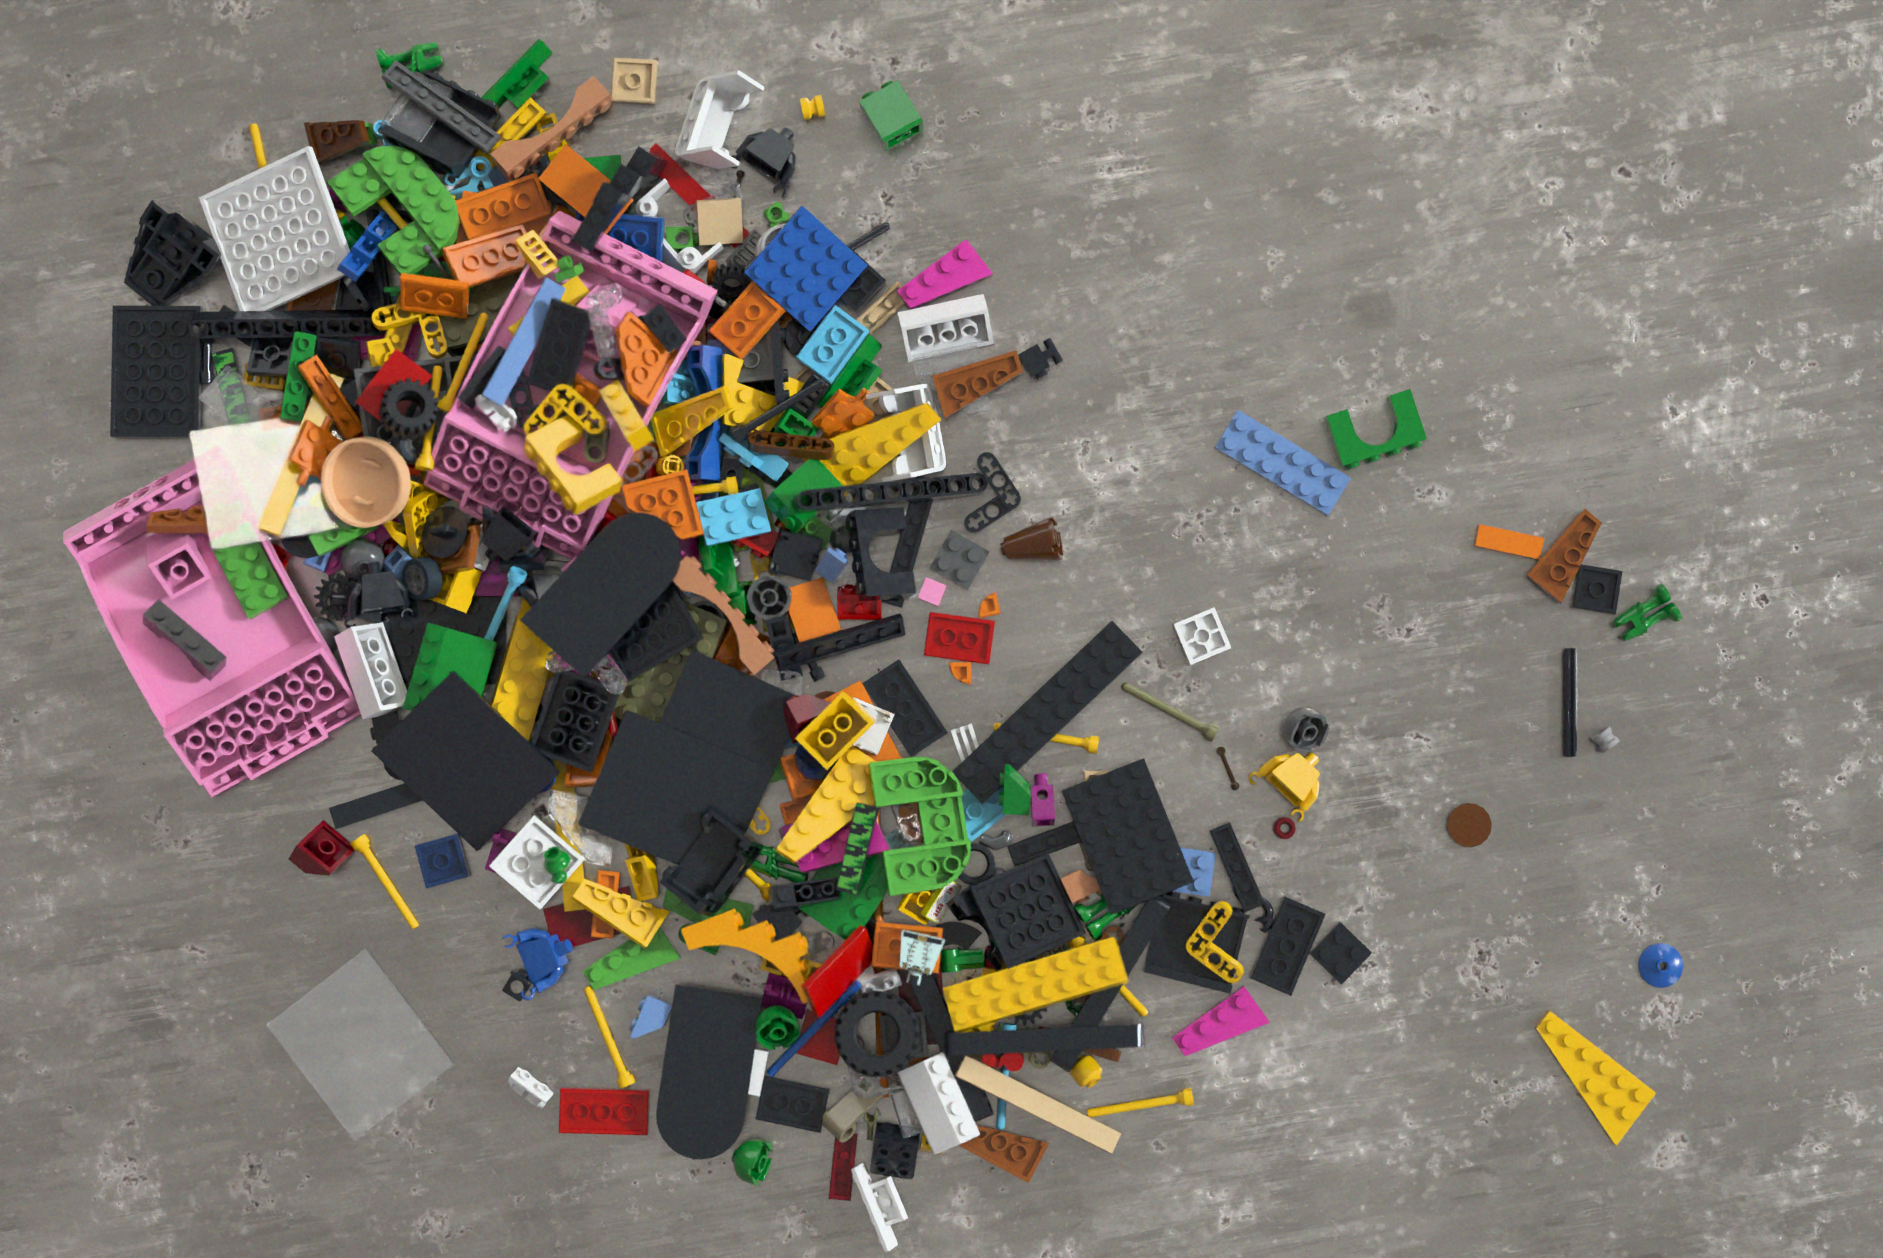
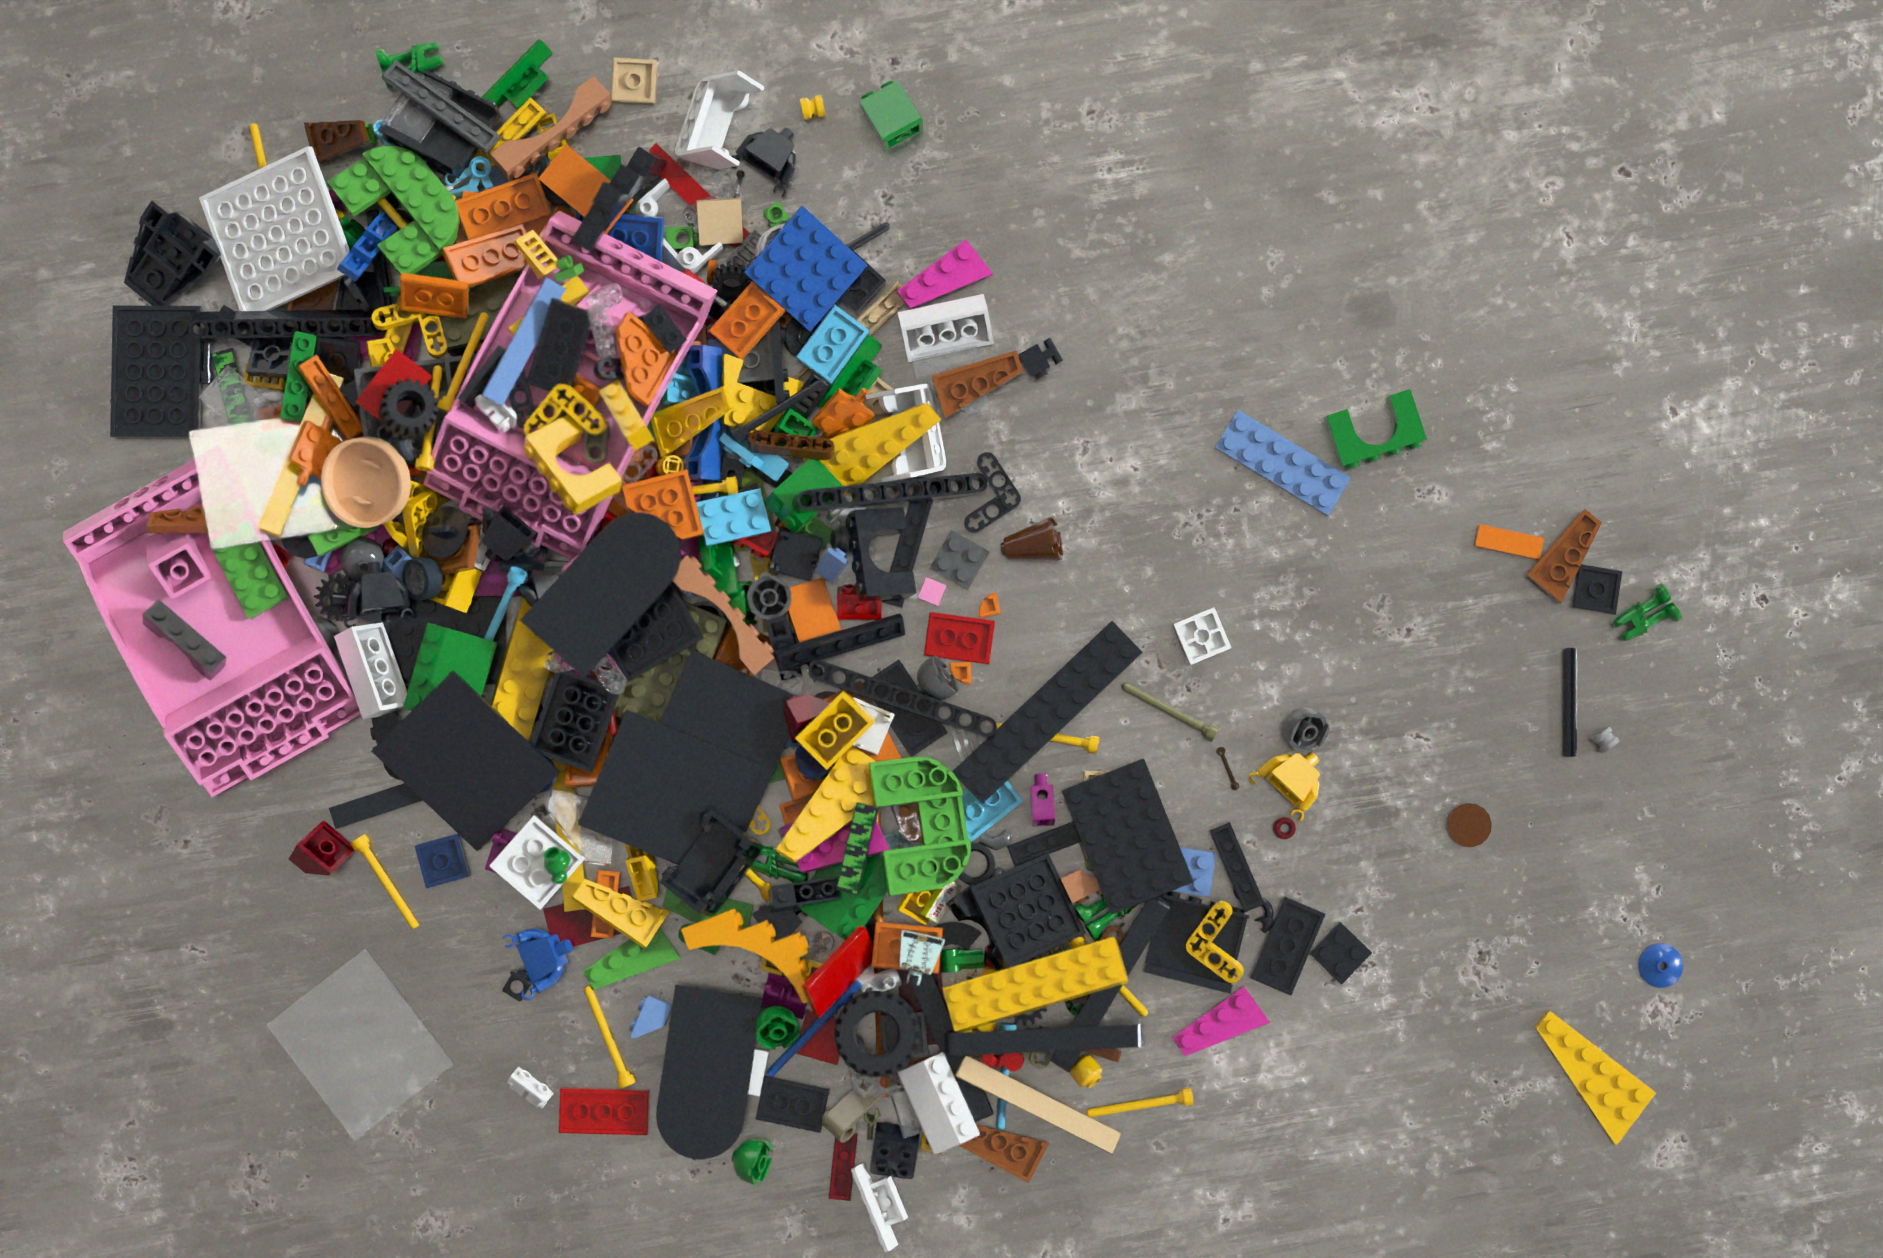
(427, 249): dark grey hinge -> none
(893, 691): none -> black beam
(935, 680): none -> dark grey cylinder
(1016, 792): green slope -> none

